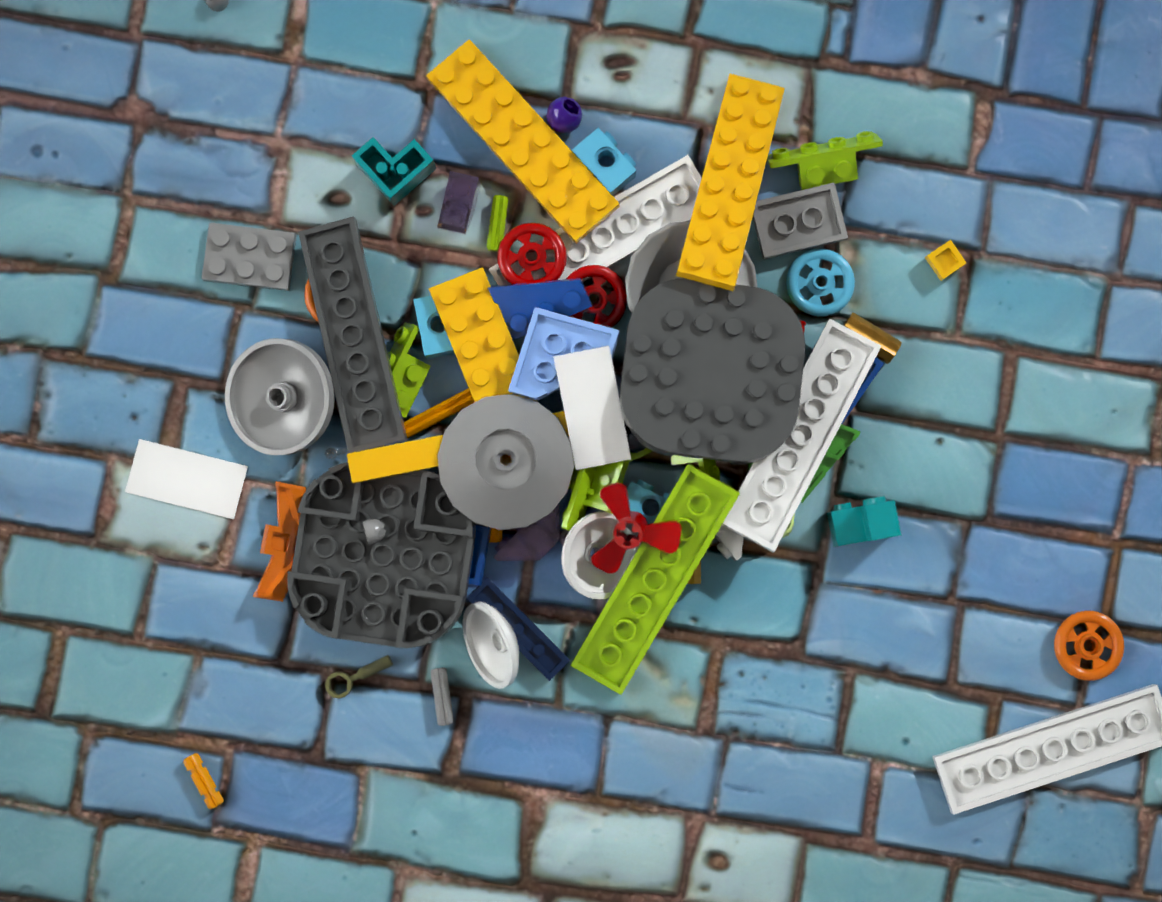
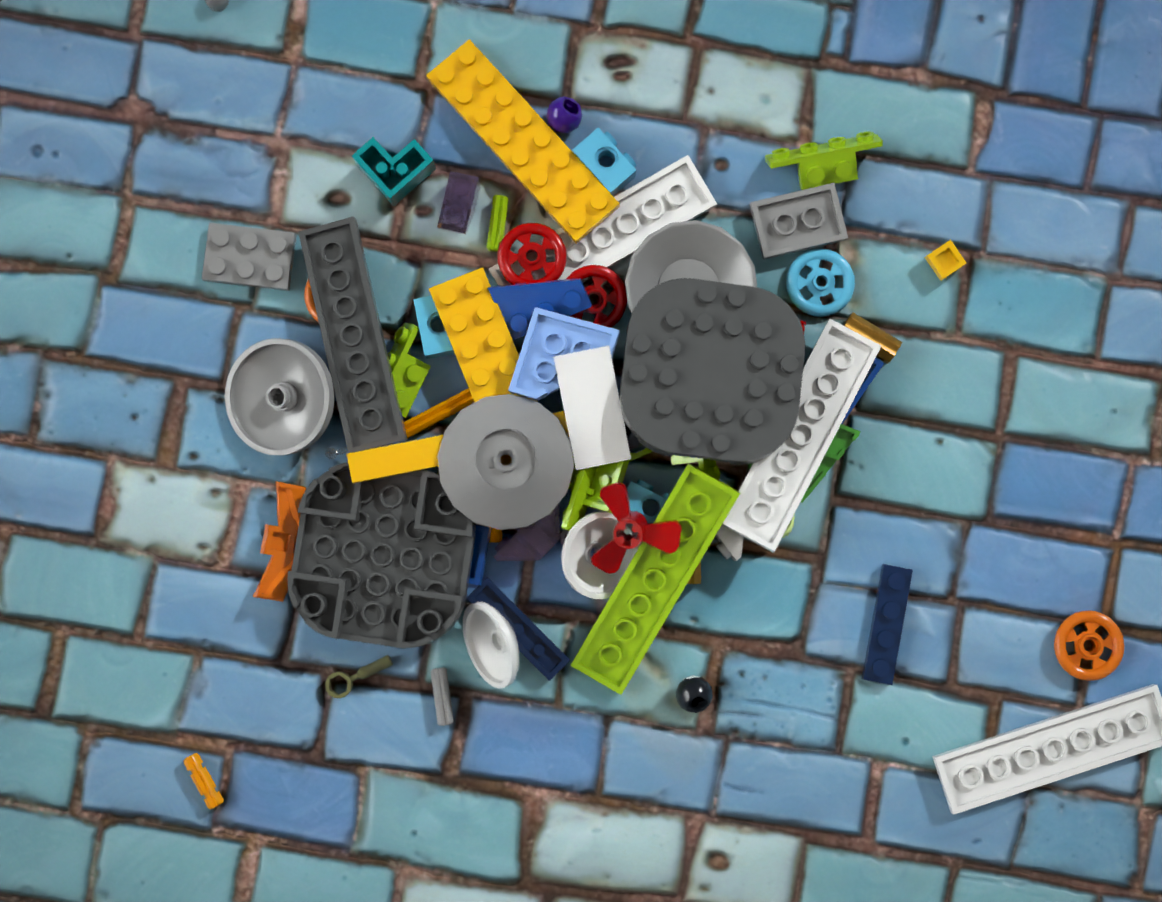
(186, 479): white sticker -> none
(374, 530): light grey hinge -> none
(694, 694): none -> black piece
(730, 182): yellow plate -> none
(869, 522): teal brick -> none
(887, 624): none -> dark blue plate

